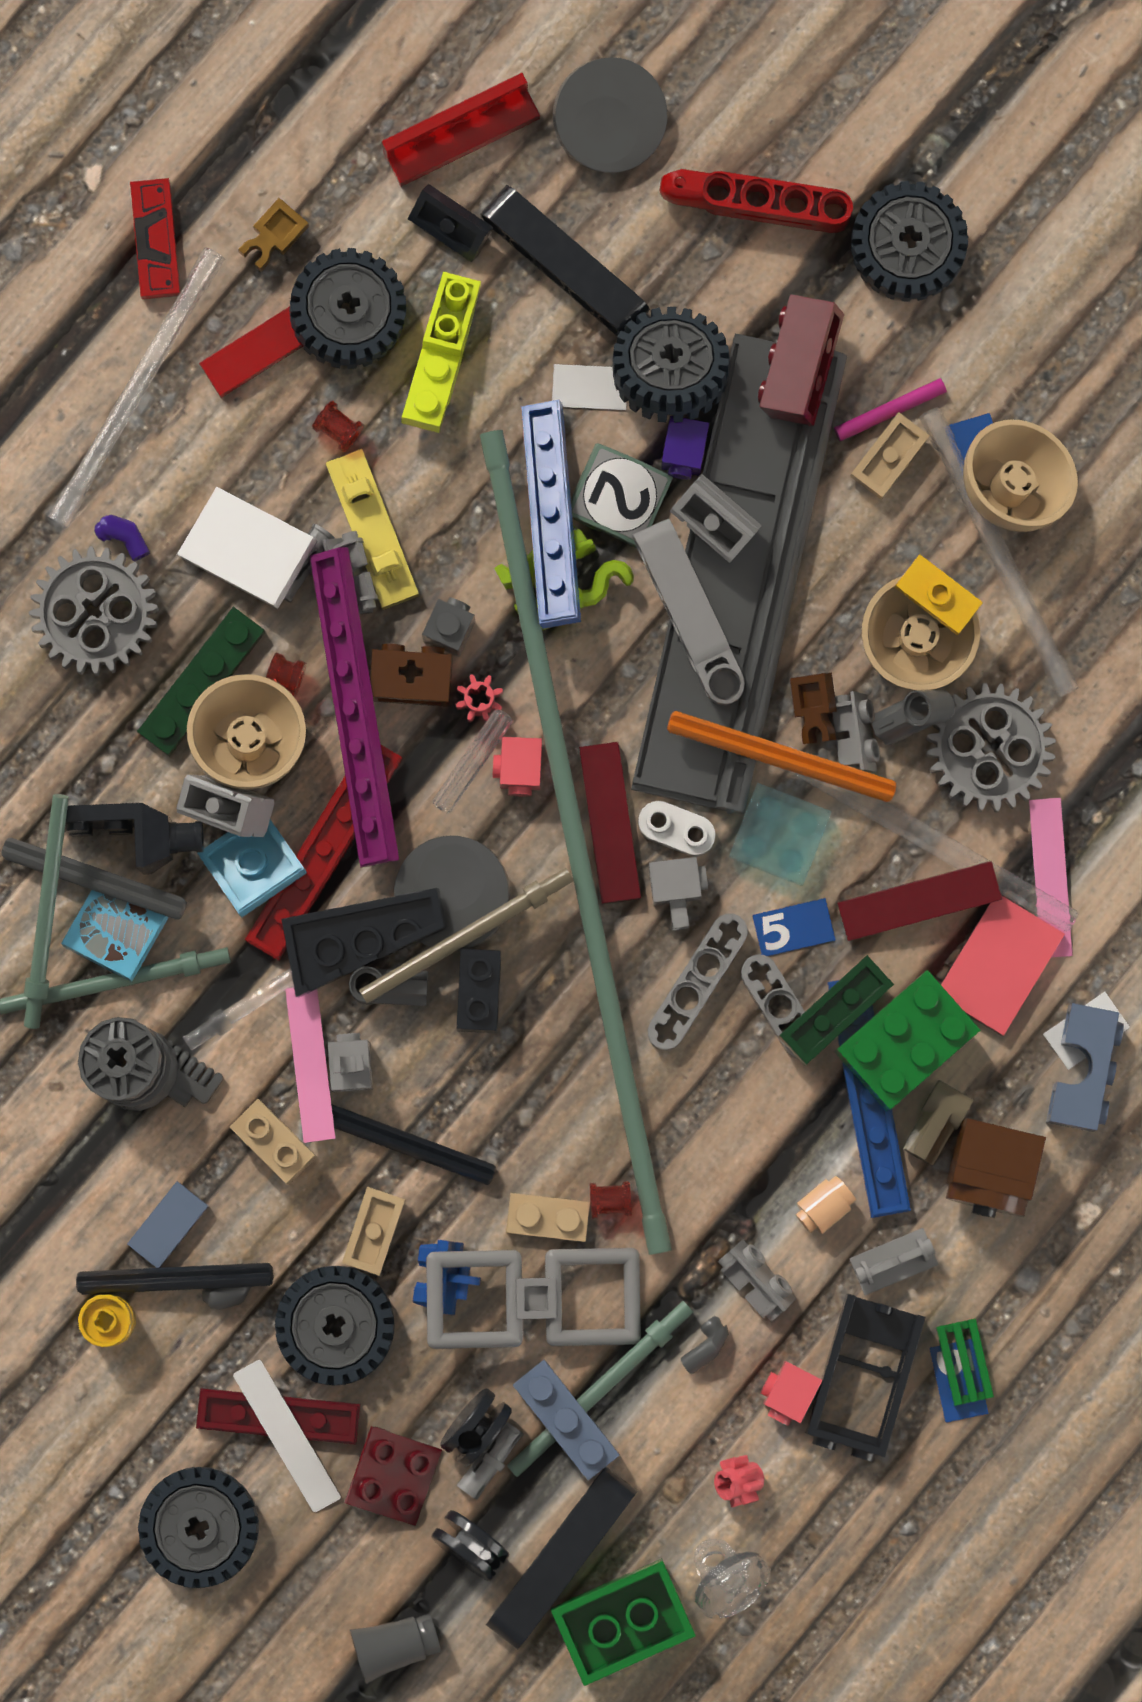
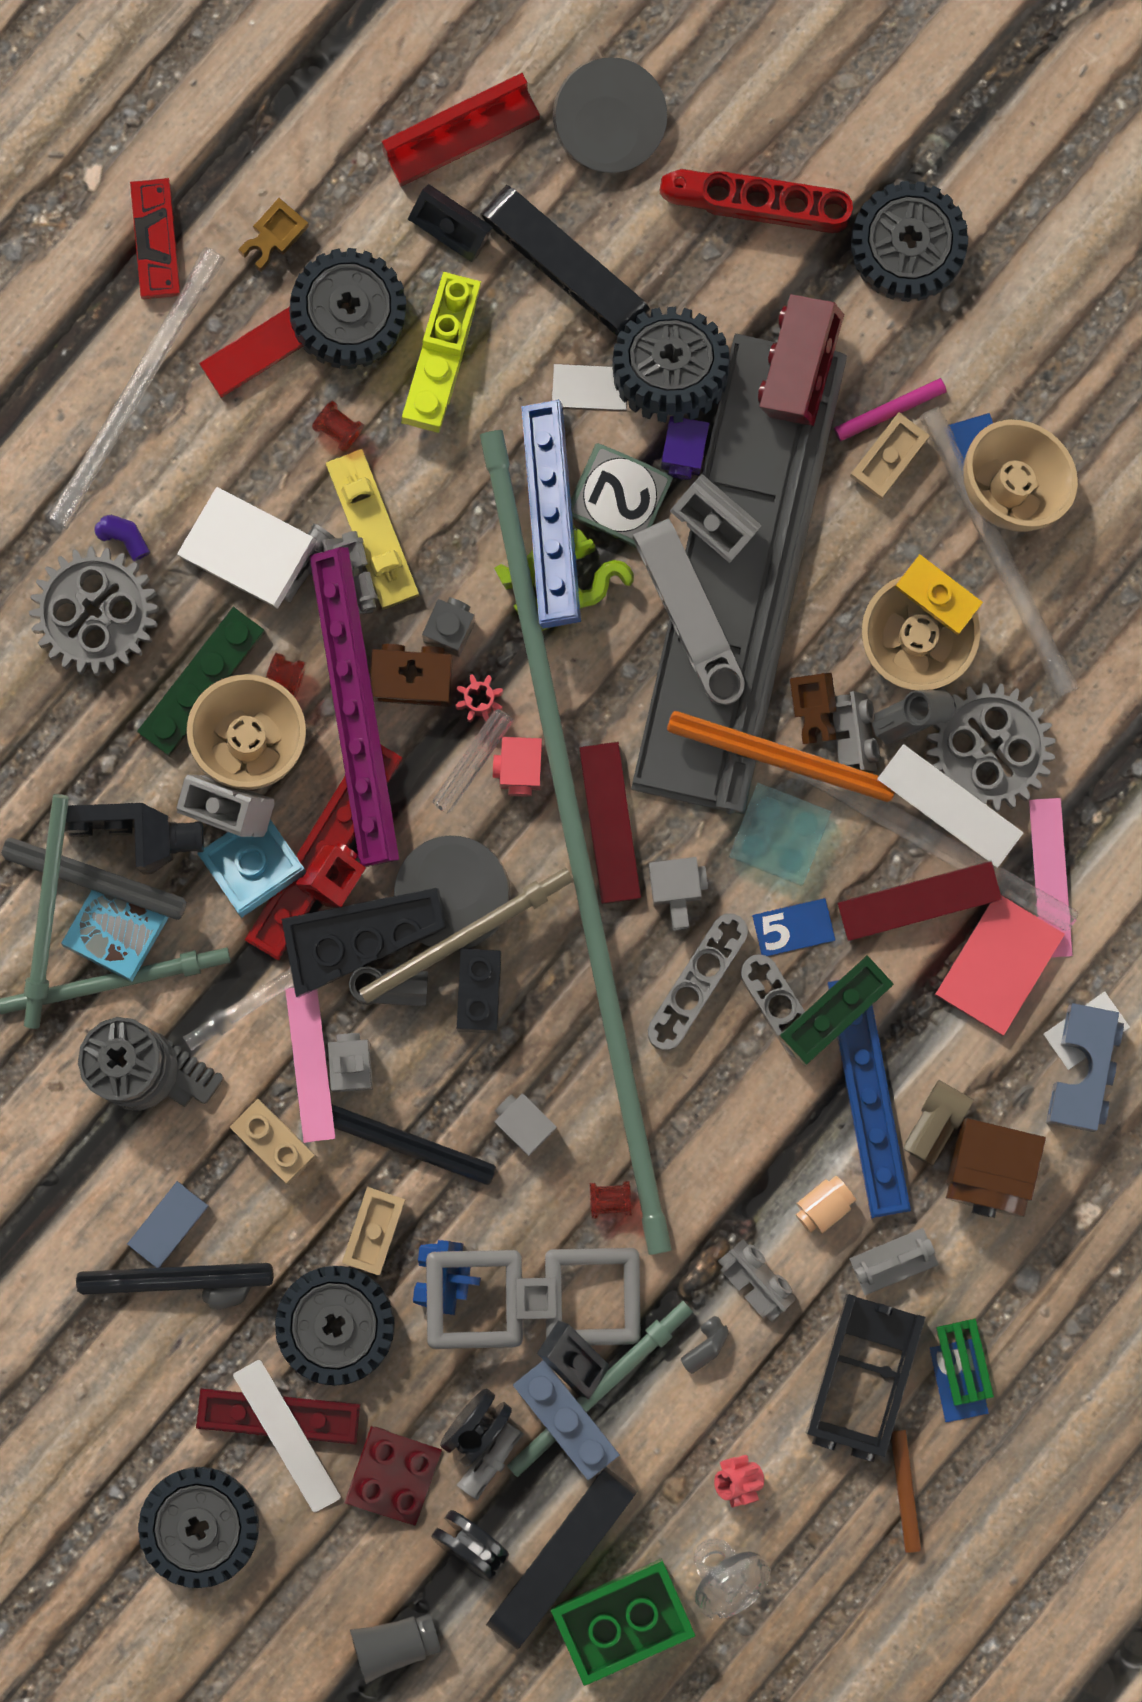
(107, 1320): yellow wheel -> none
(344, 877): none -> red brick
(523, 1123): none -> light grey brick
(547, 1217): tan plate -> none
(573, 1359): none -> black plate
(675, 831): white plate -> none
(789, 1393): coral brick -> none
(905, 1491): none -> dark orange bar
(907, 1041): green brick -> none
(950, 805): none -> white sticker

